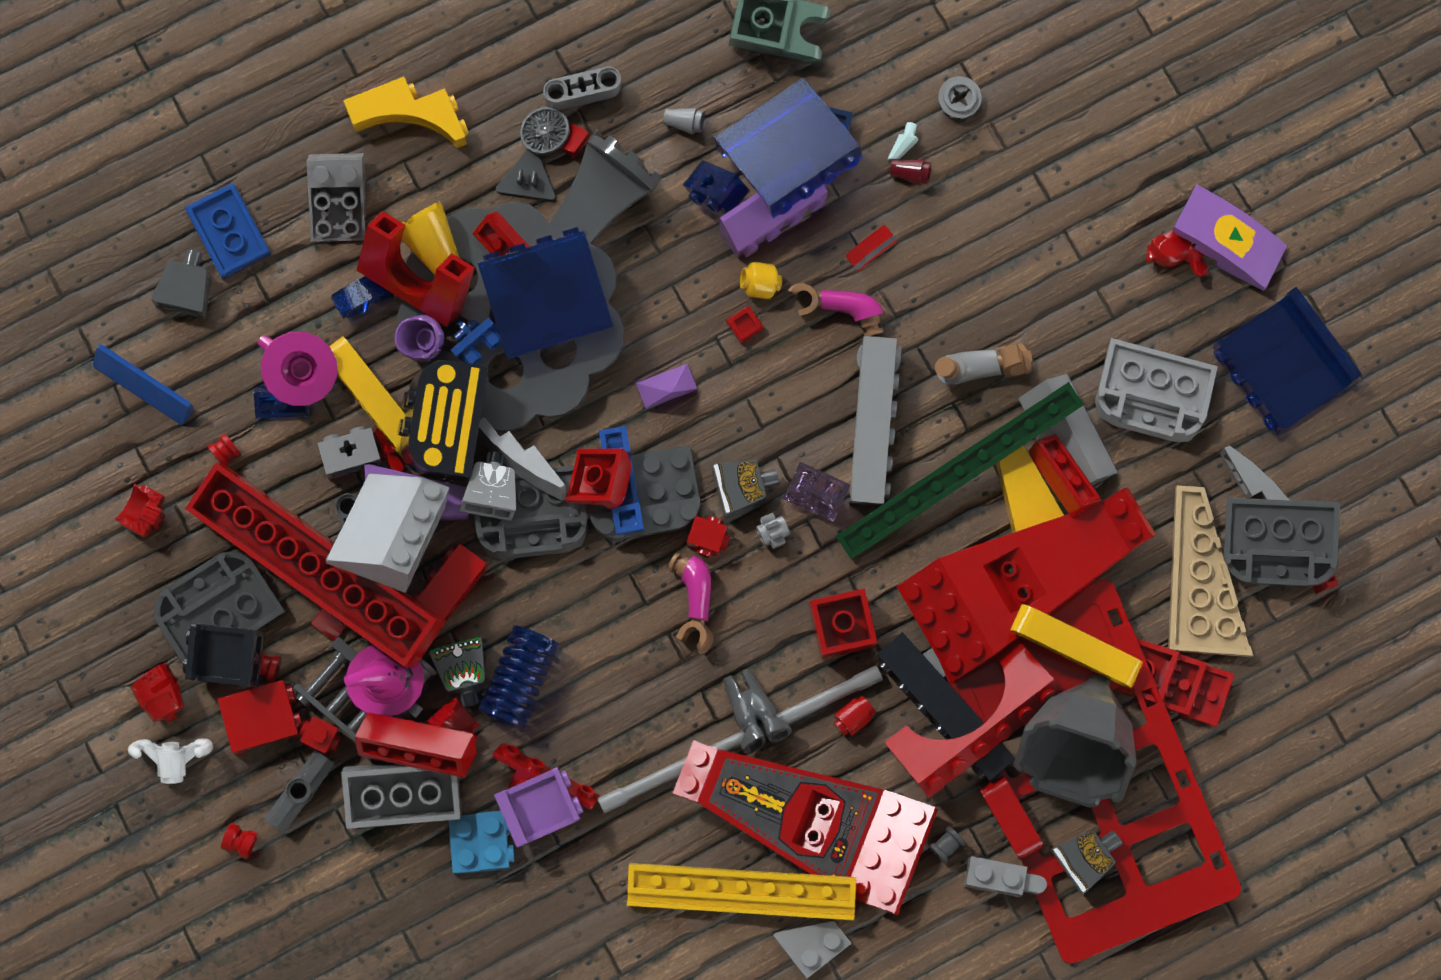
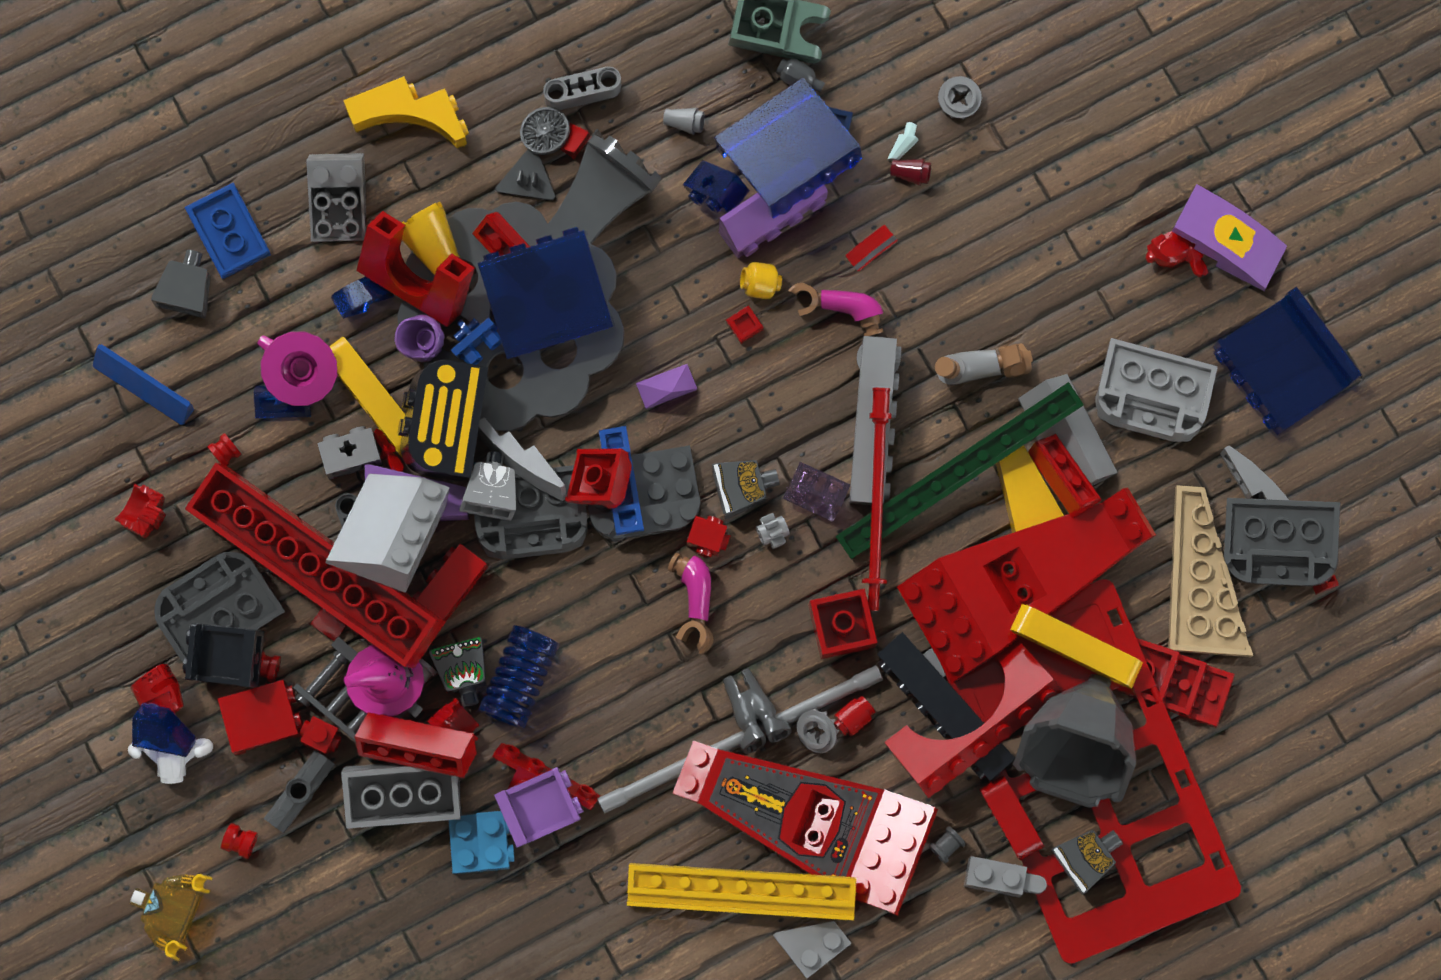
(161, 731): none -> clear blue slope
(171, 910): none -> clear yellow torso
(794, 70): none -> dark grey plant
(812, 738): none -> light grey gear
(880, 417): none -> red bar

